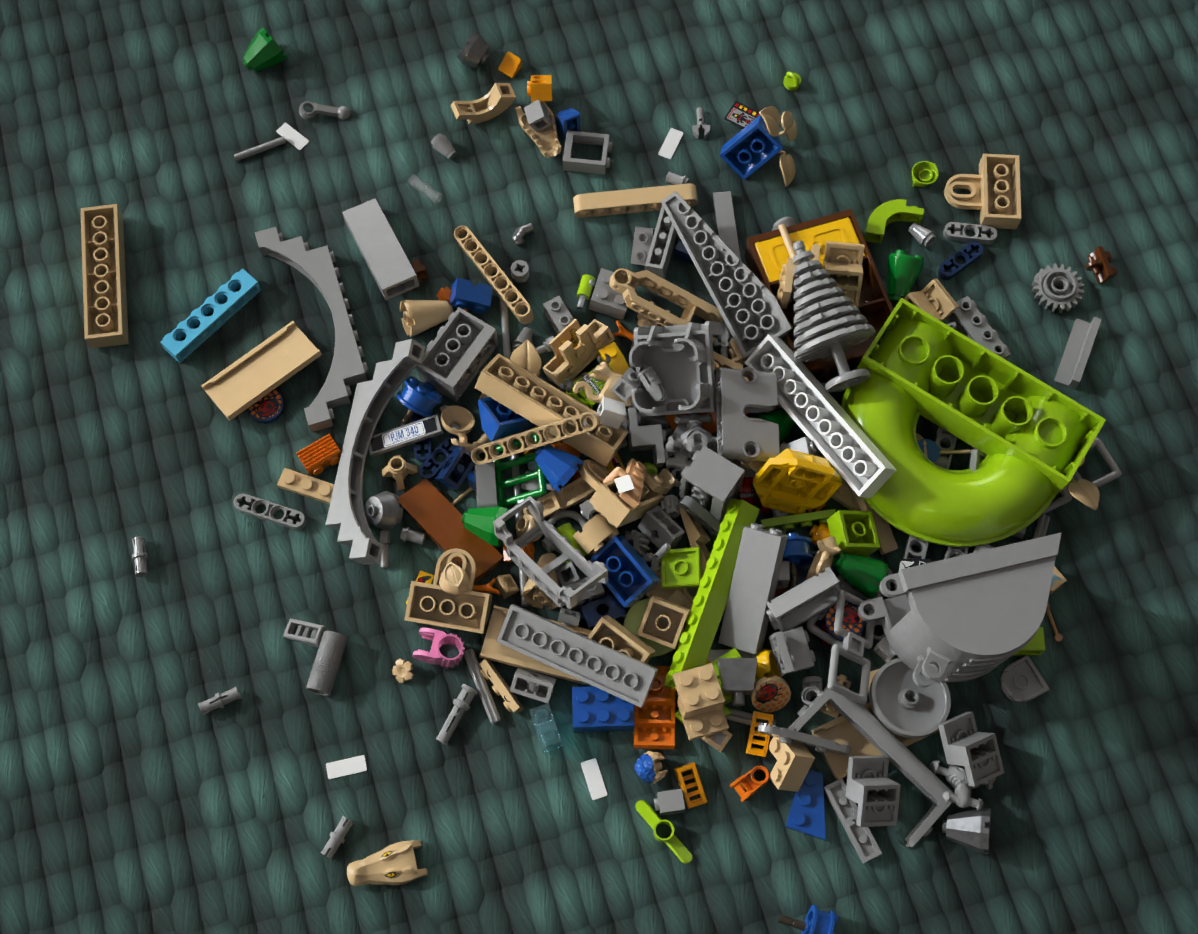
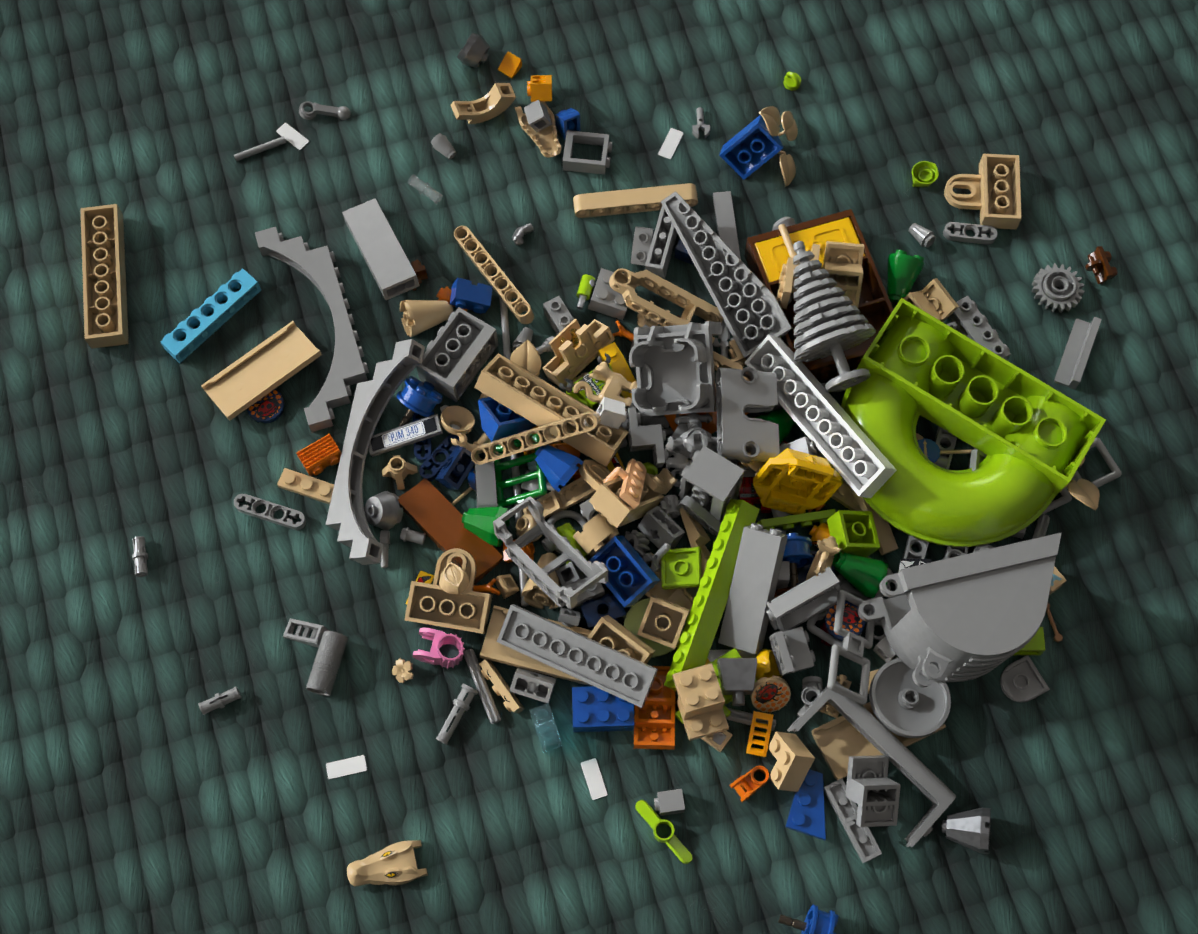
(263, 52): green cone -> none
(337, 837): light grey pin -> none
(518, 275): light grey wheel -> none
(624, 483): white sticker -> none
(626, 383): light grey bracket -> none
(648, 768): piece -> none
(653, 384): light grey hinge -> none
(676, 179): light grey pin -> none
(690, 766): light orange slope -> none
(741, 115): piece -> none
(787, 736): light grey piece -> none
(887, 213): lime arch -> none
(957, 268): dark blue beam -> none
(957, 778): light grey piece -> none
(971, 749): light grey bracket -> none

